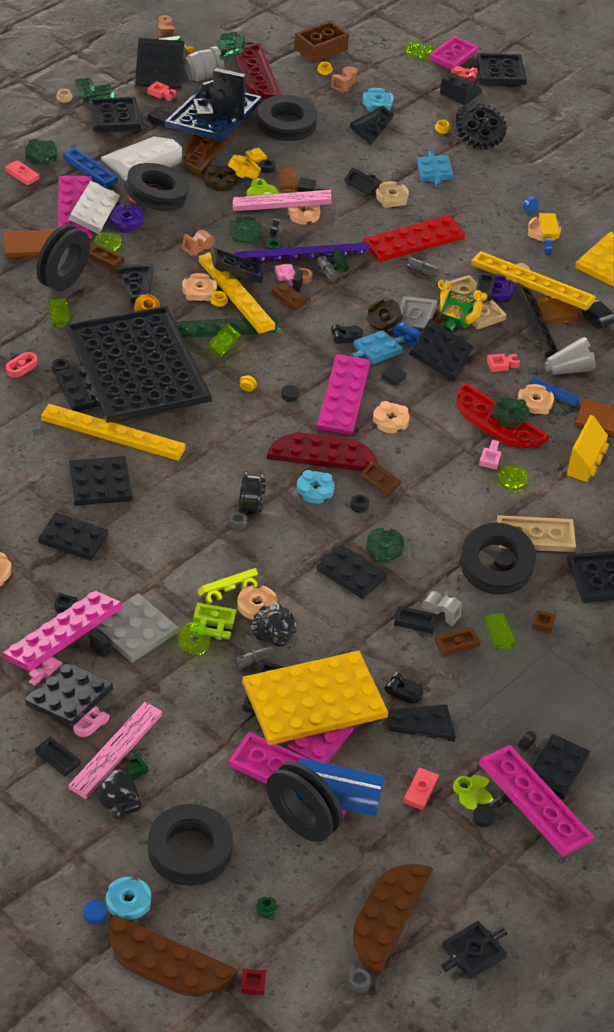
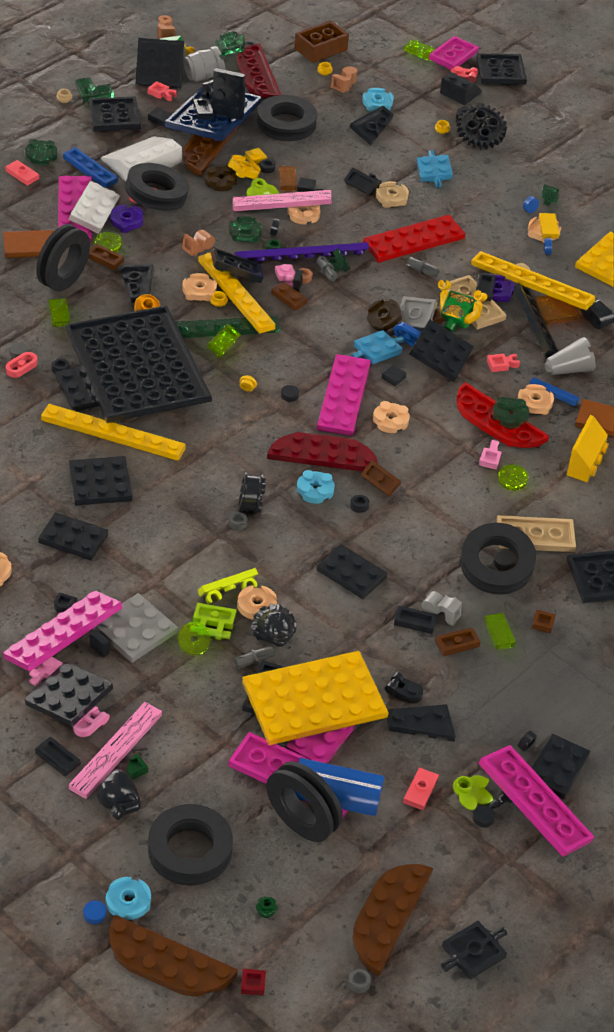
(346, 334): black plate -> none
(381, 552): clear green plate -> none
(550, 194): none -> clear green tile

